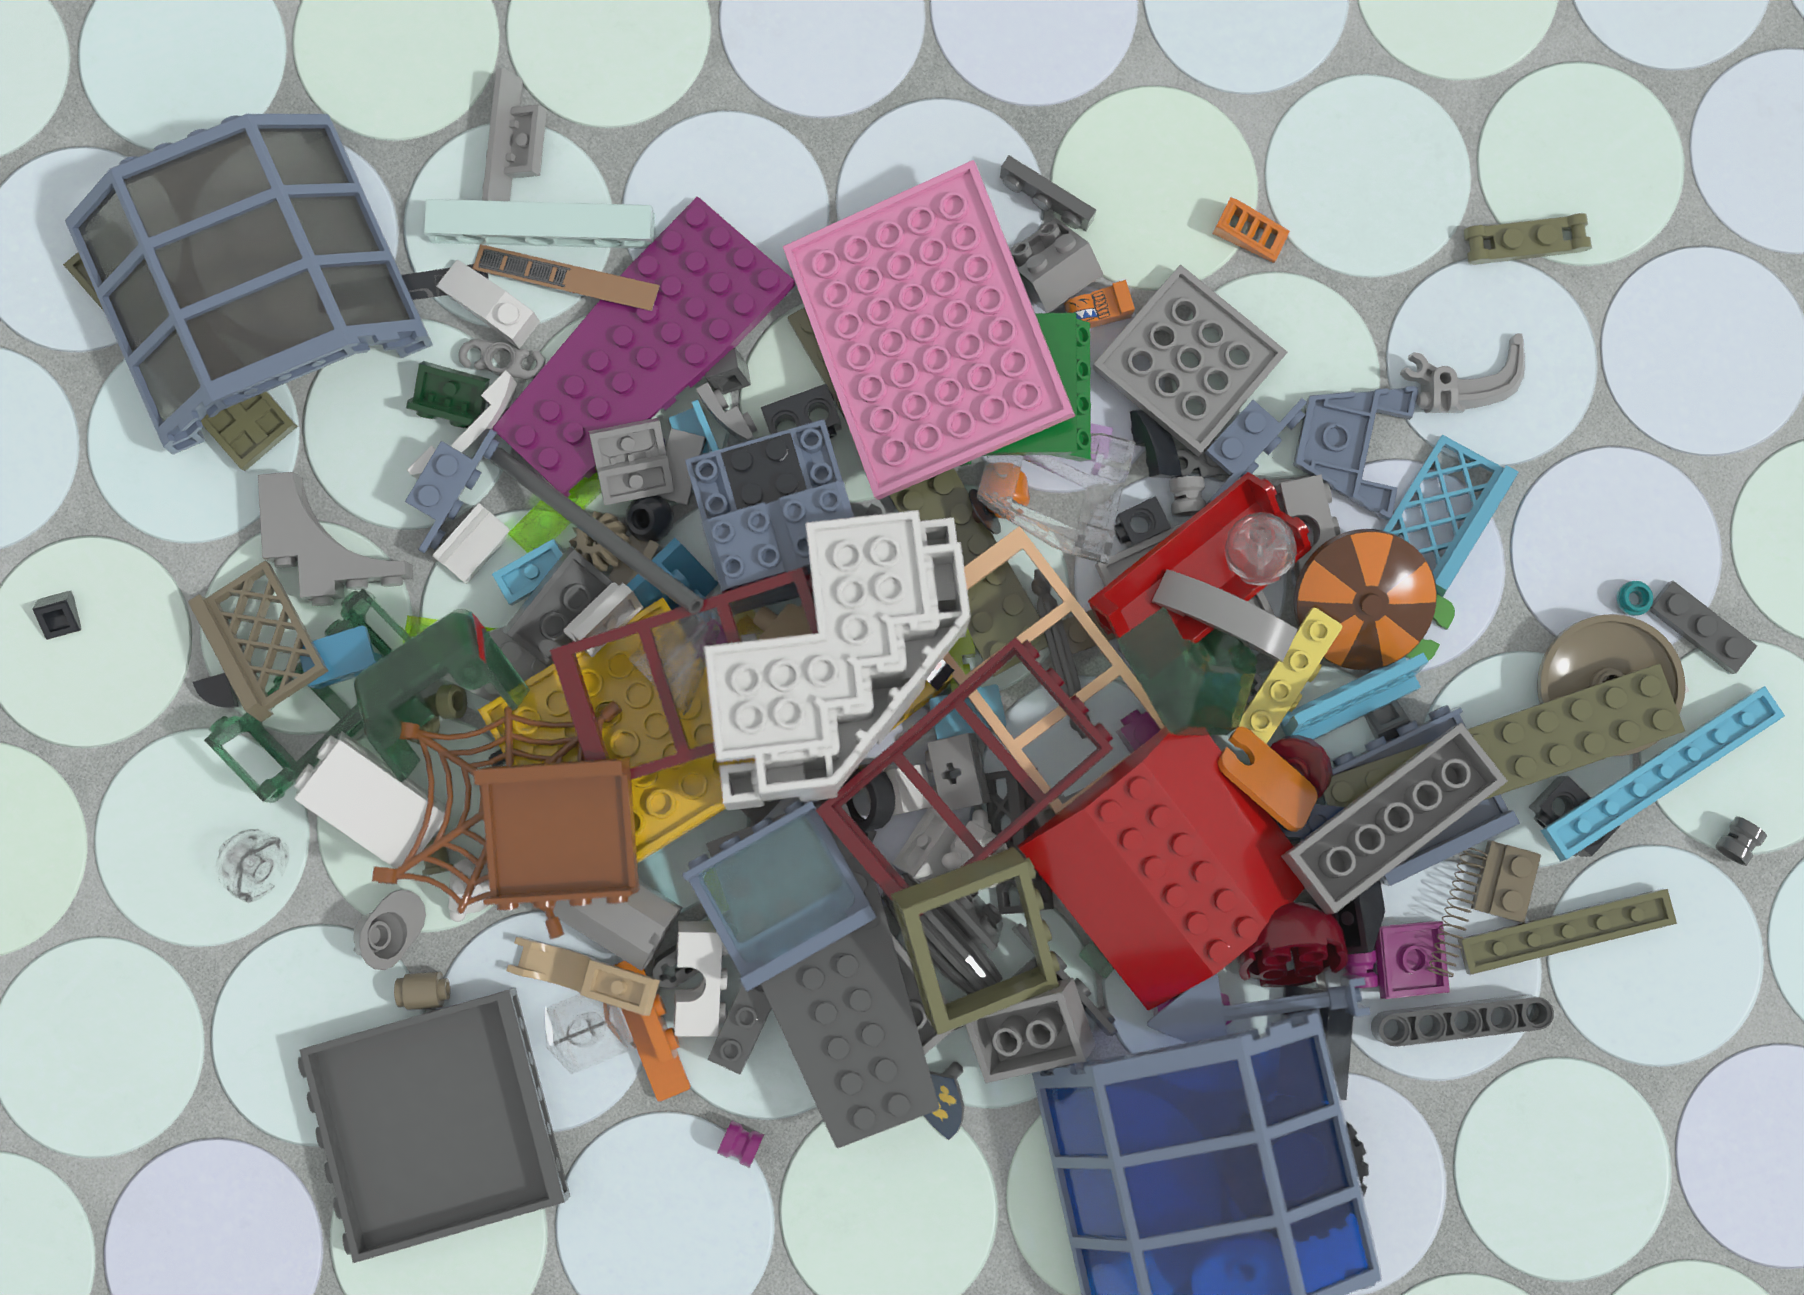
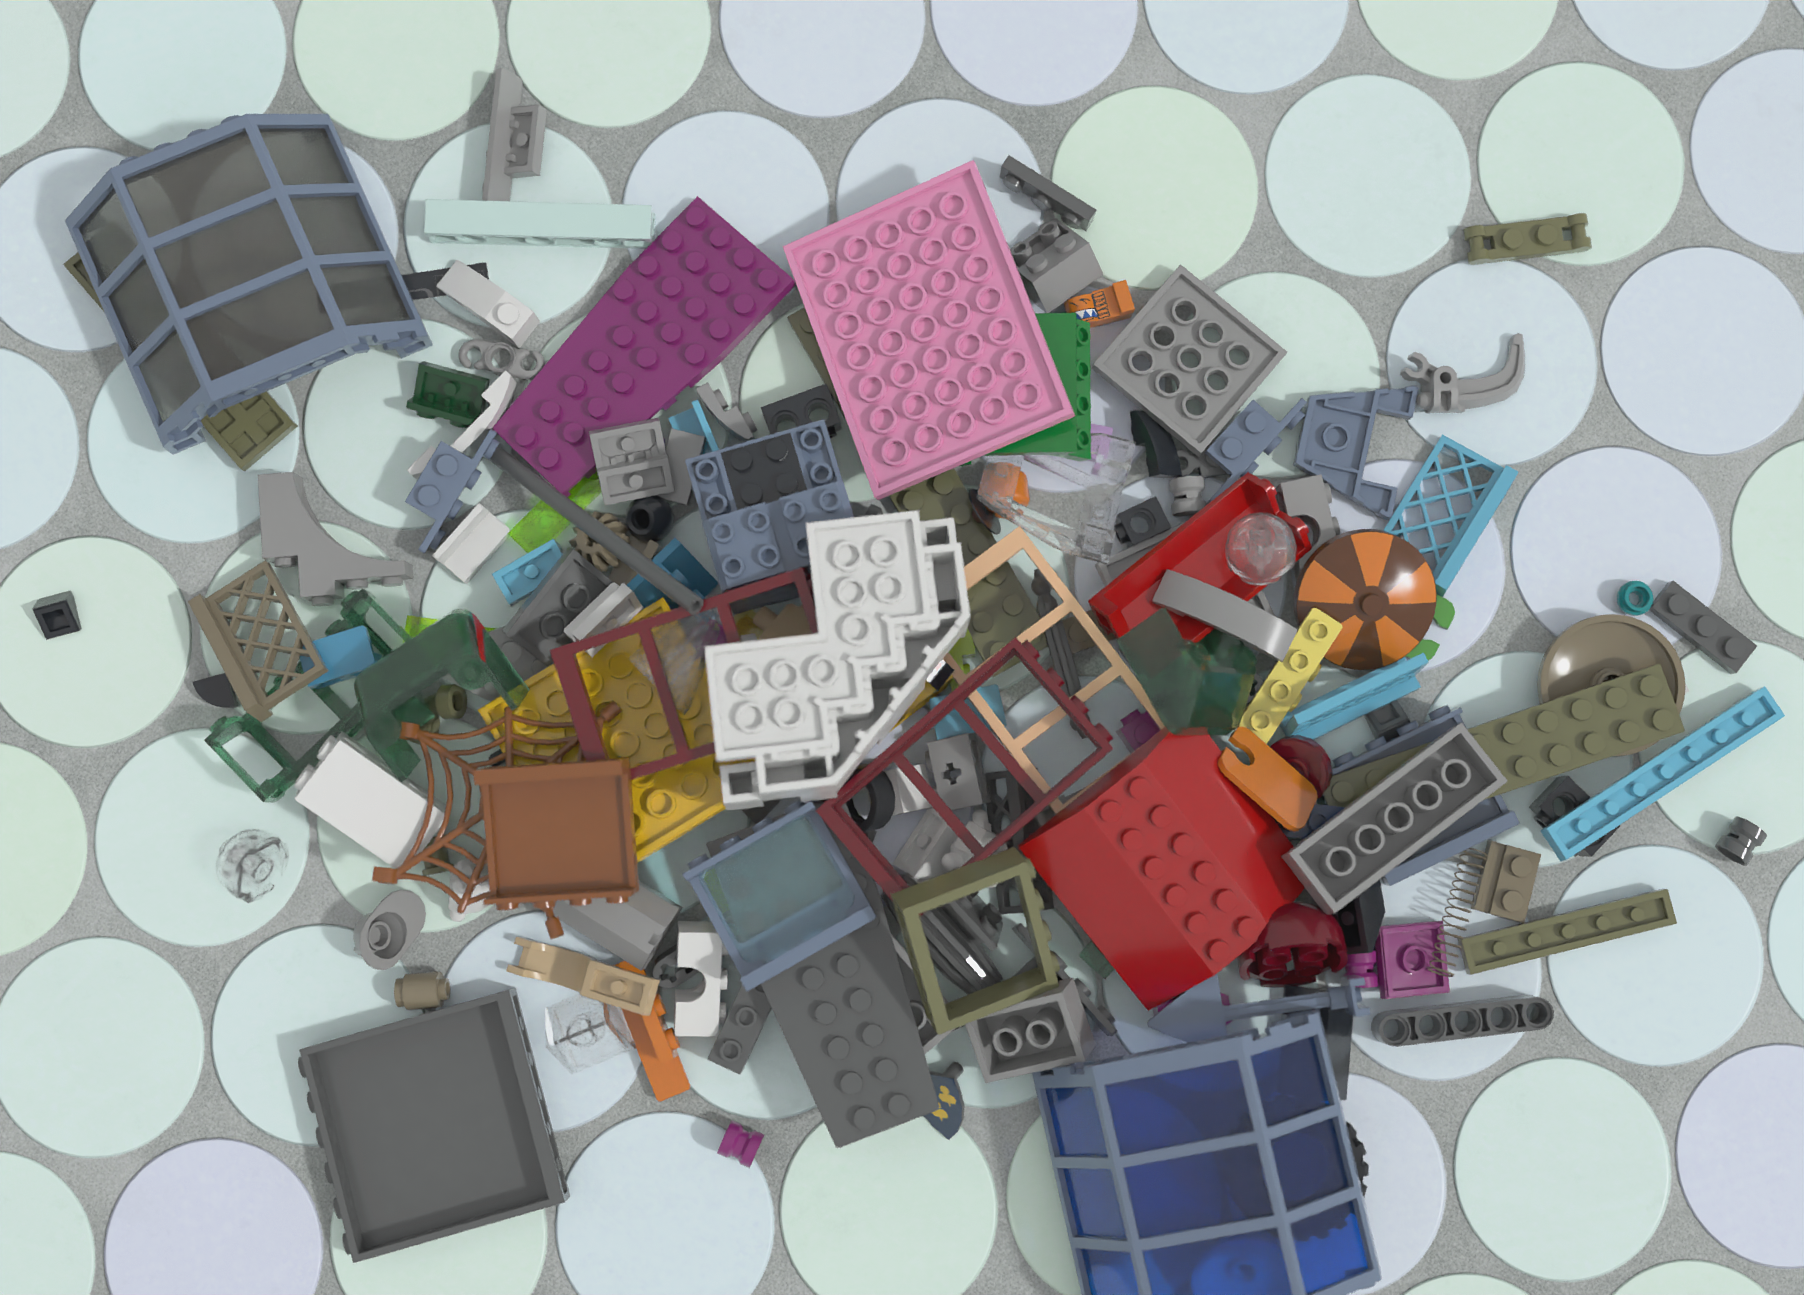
(566, 277): medium nougat sticker -> none
(729, 373): dark grey slope -> none
(1234, 235): orange slope -> none

